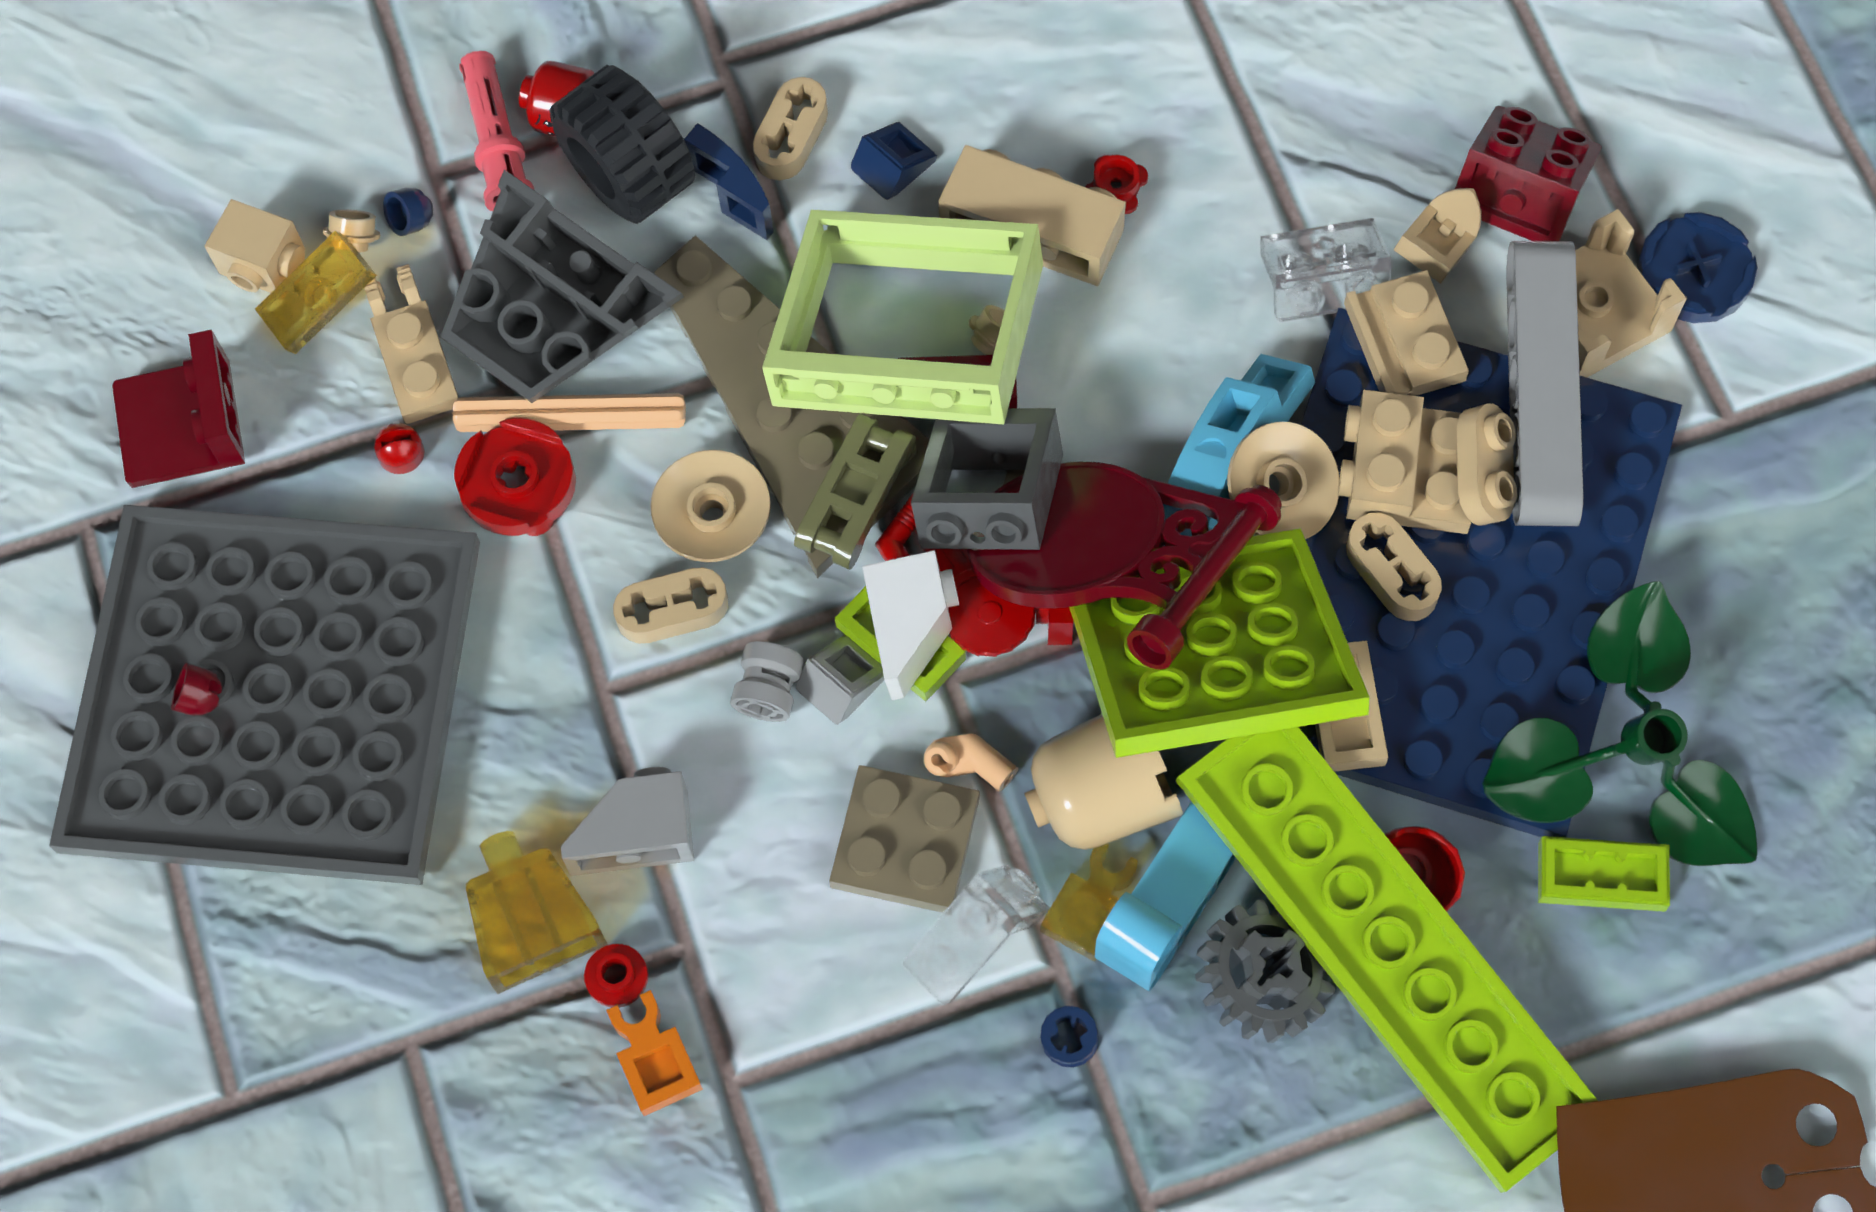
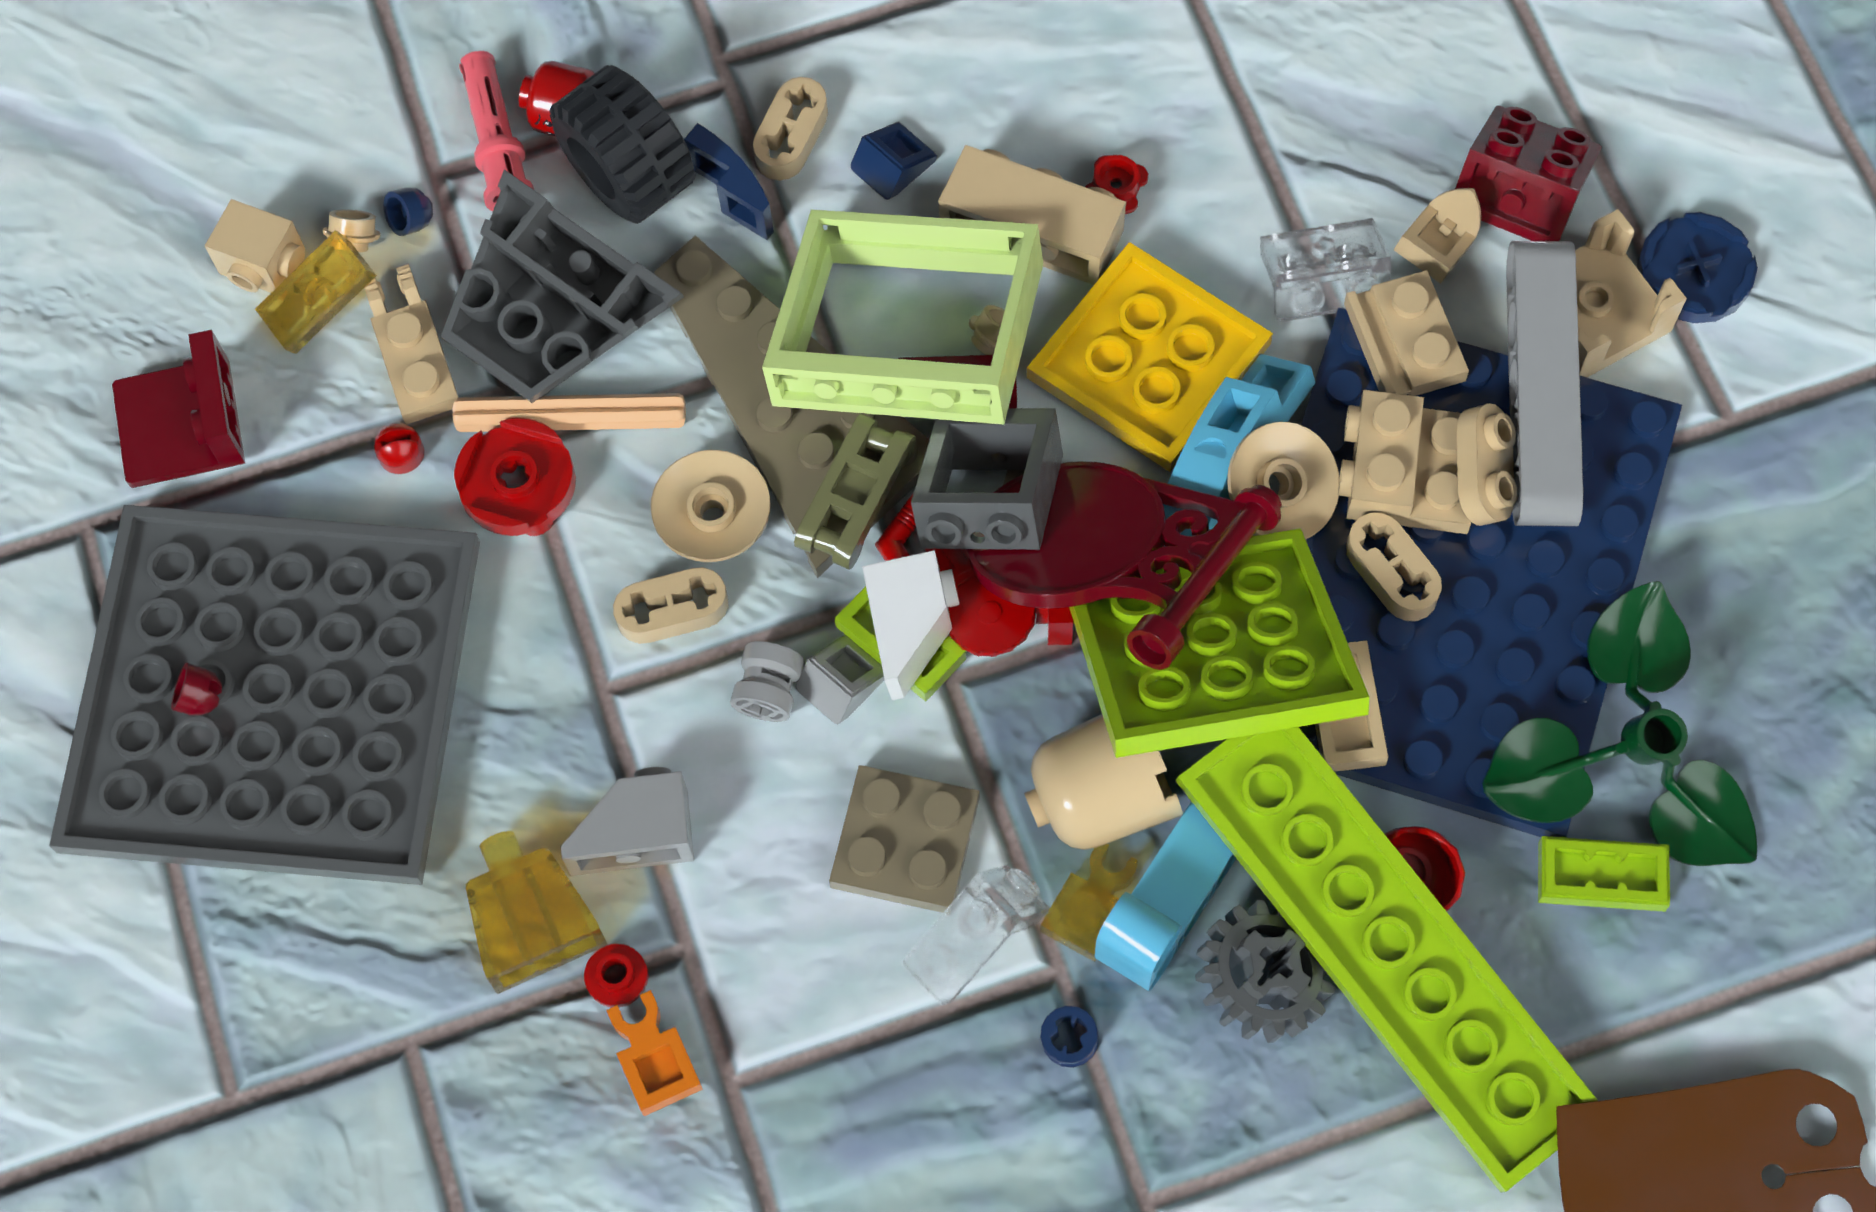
(969, 755): light nougat arm -> none
(1147, 354): none -> yellow plate

